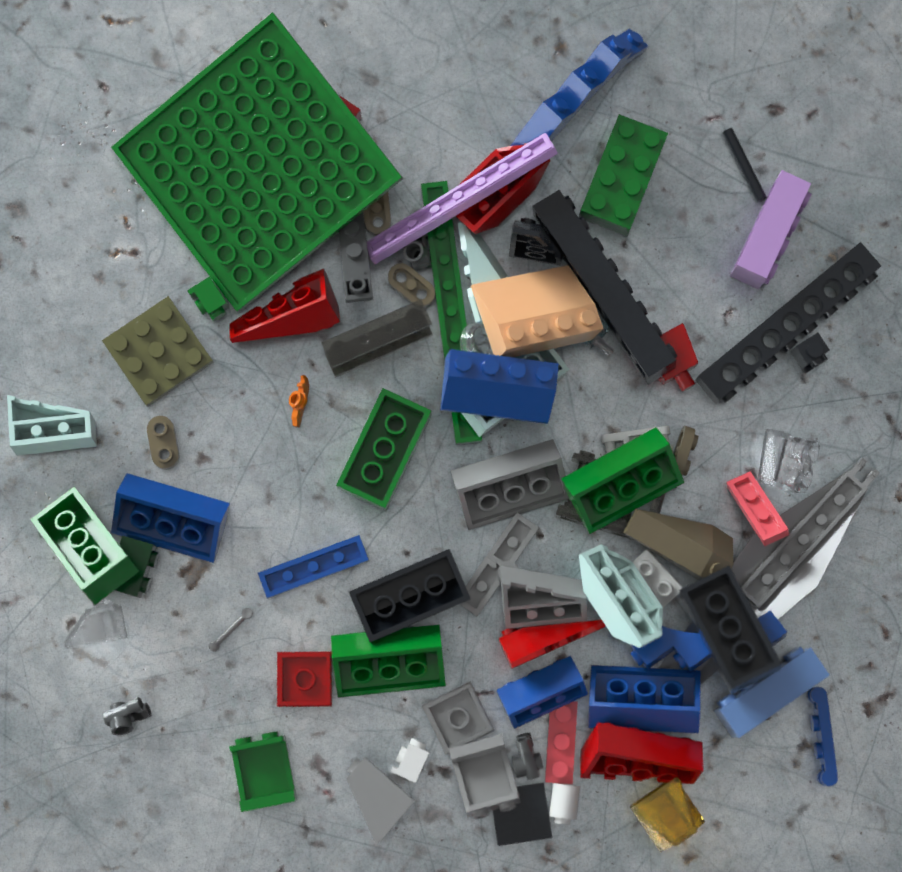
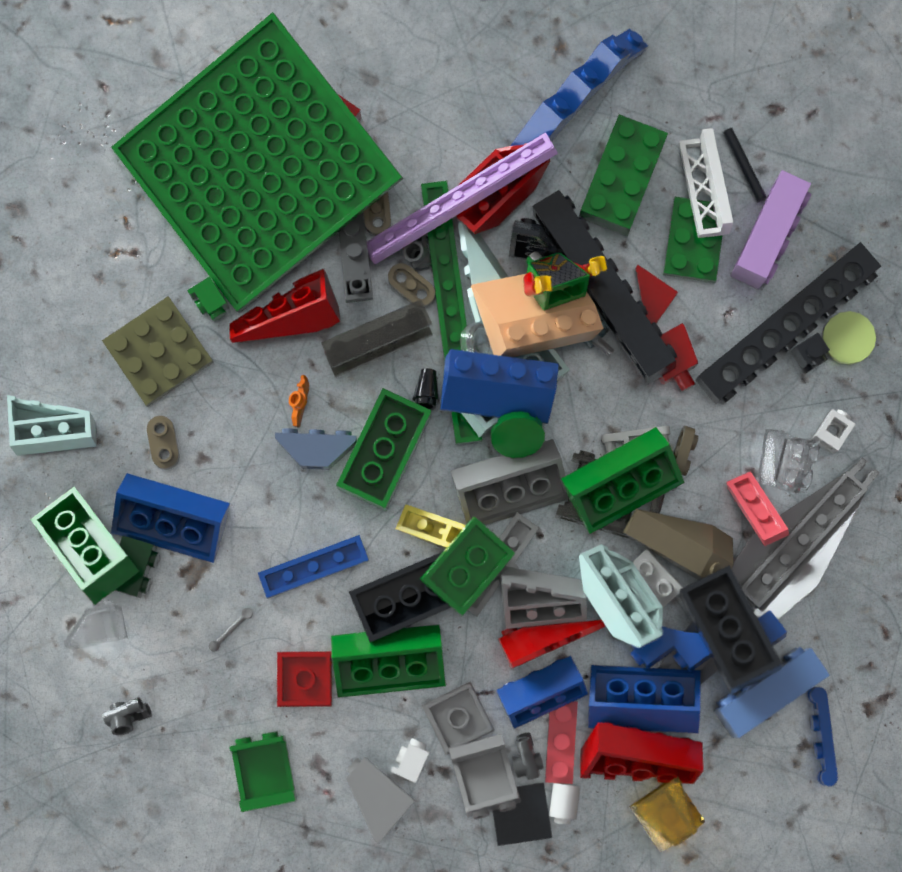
(316, 448): none -> sand blue slope
(427, 389): none -> black cone
(428, 526): none -> light yellow slope
(467, 566): none -> green plate
(517, 435): none -> green tile
(557, 279): none -> torso
(654, 294): none -> red tile
(685, 252): none -> green plate
(716, 184): none -> white fence
(844, 426): none -> white brick
(849, 337): none -> yellowish green tile

